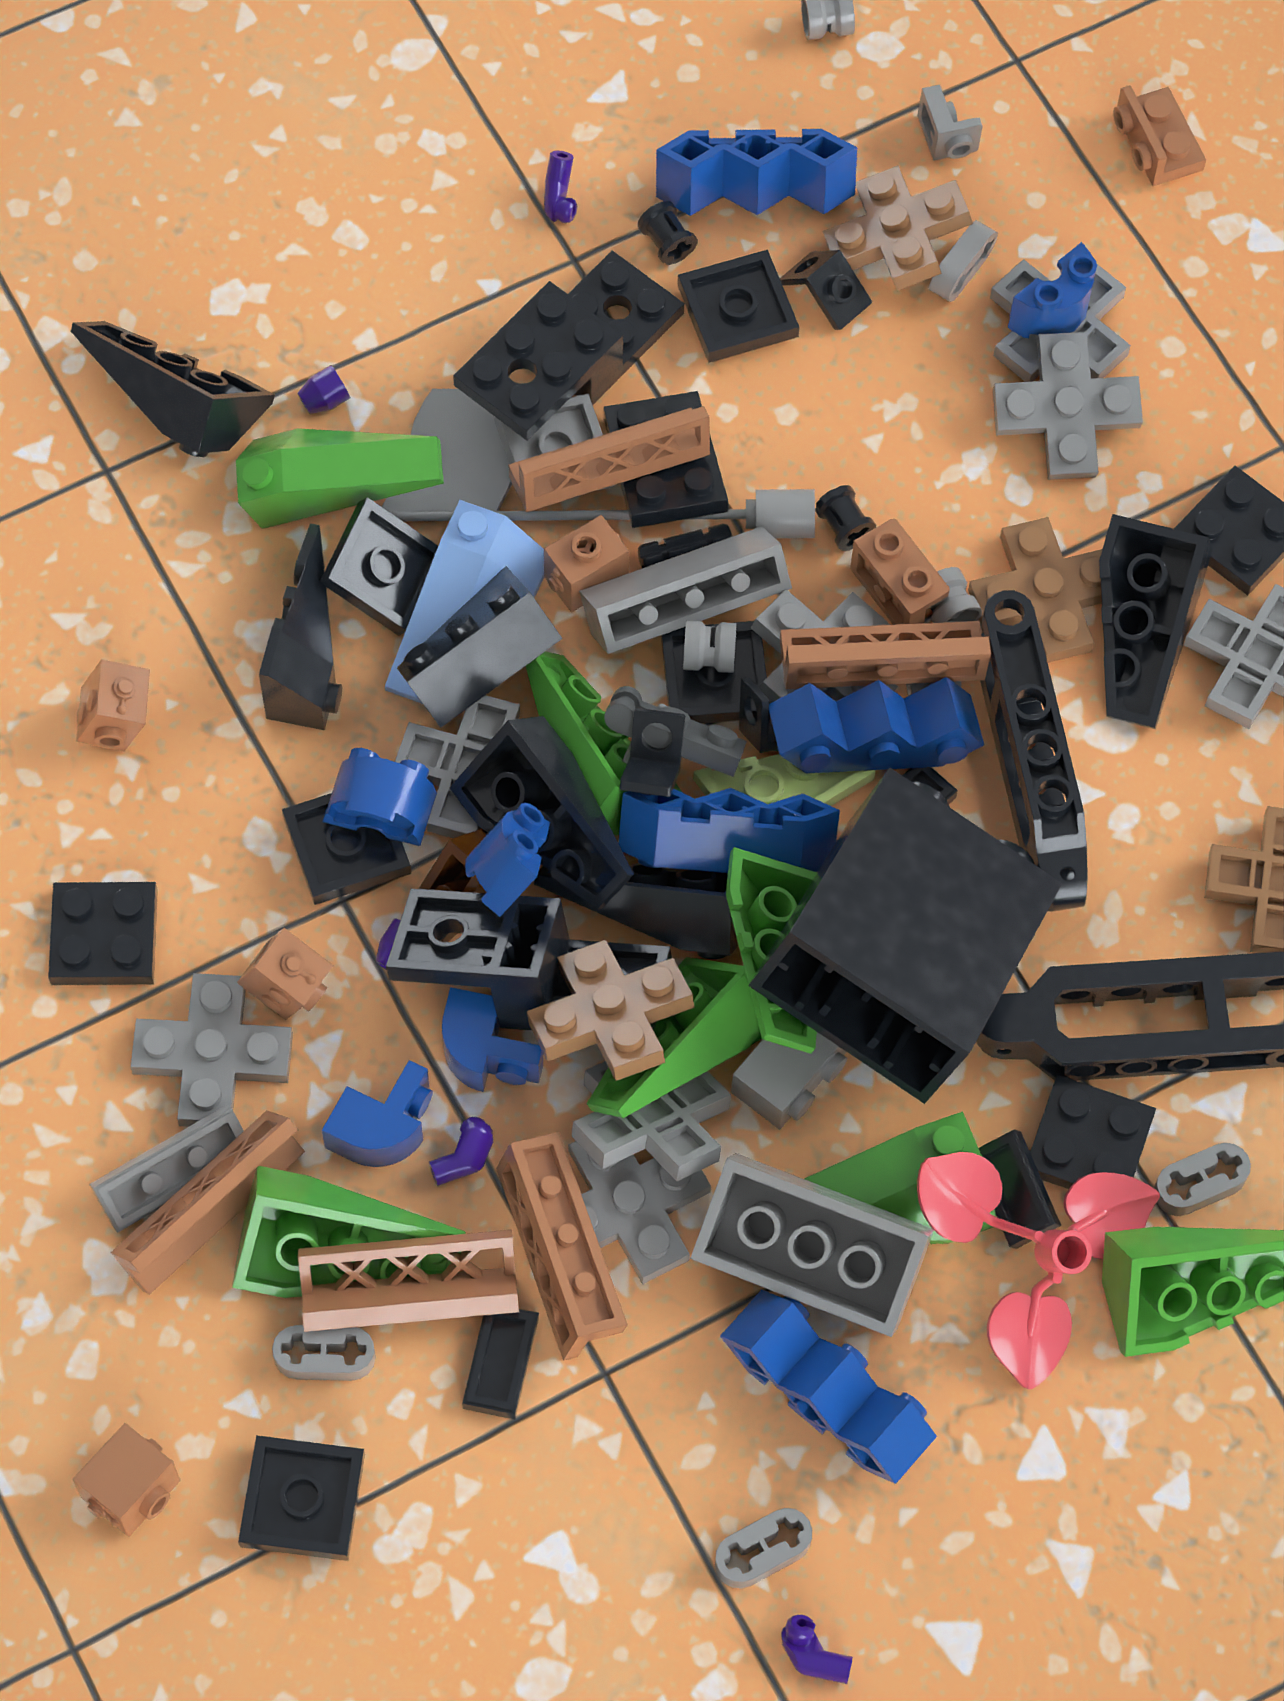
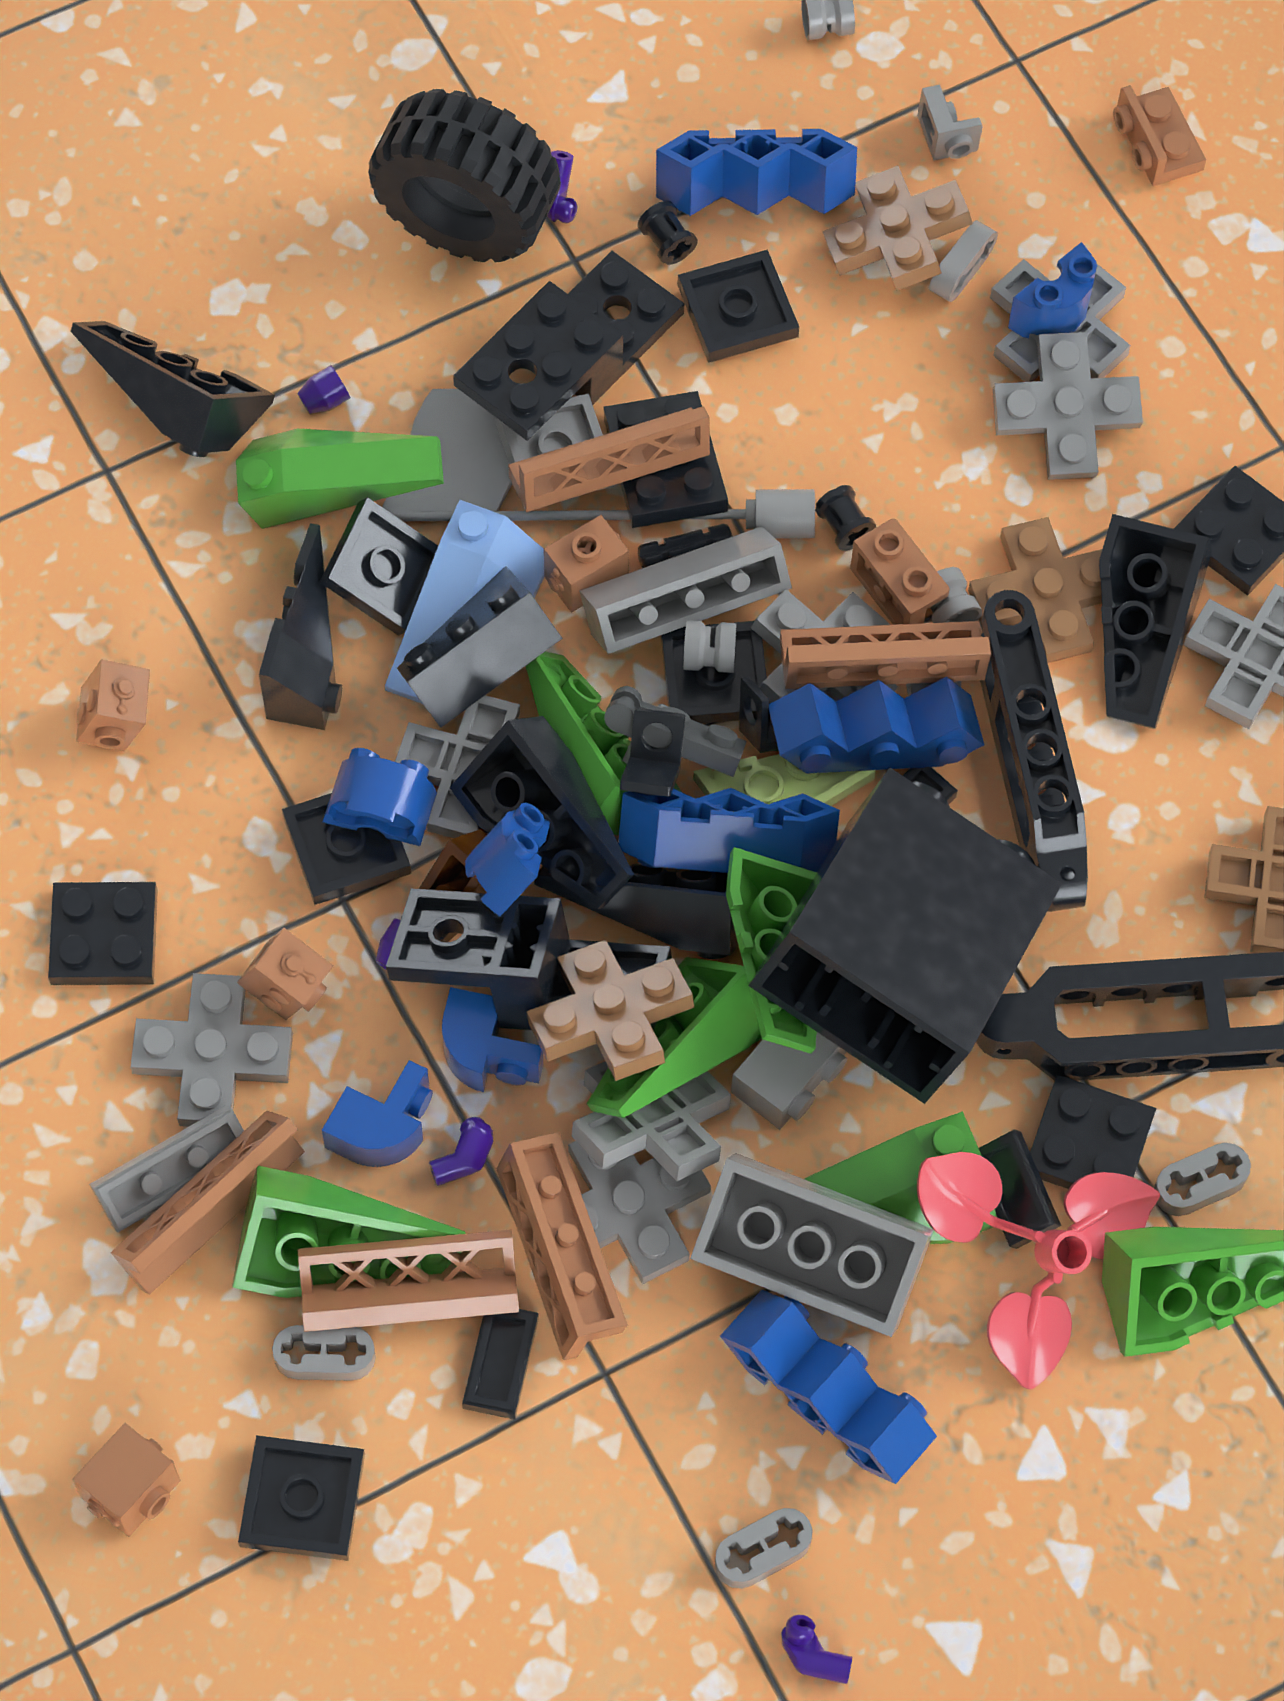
(464, 175): none -> black tyre
(831, 285): black bracket -> none

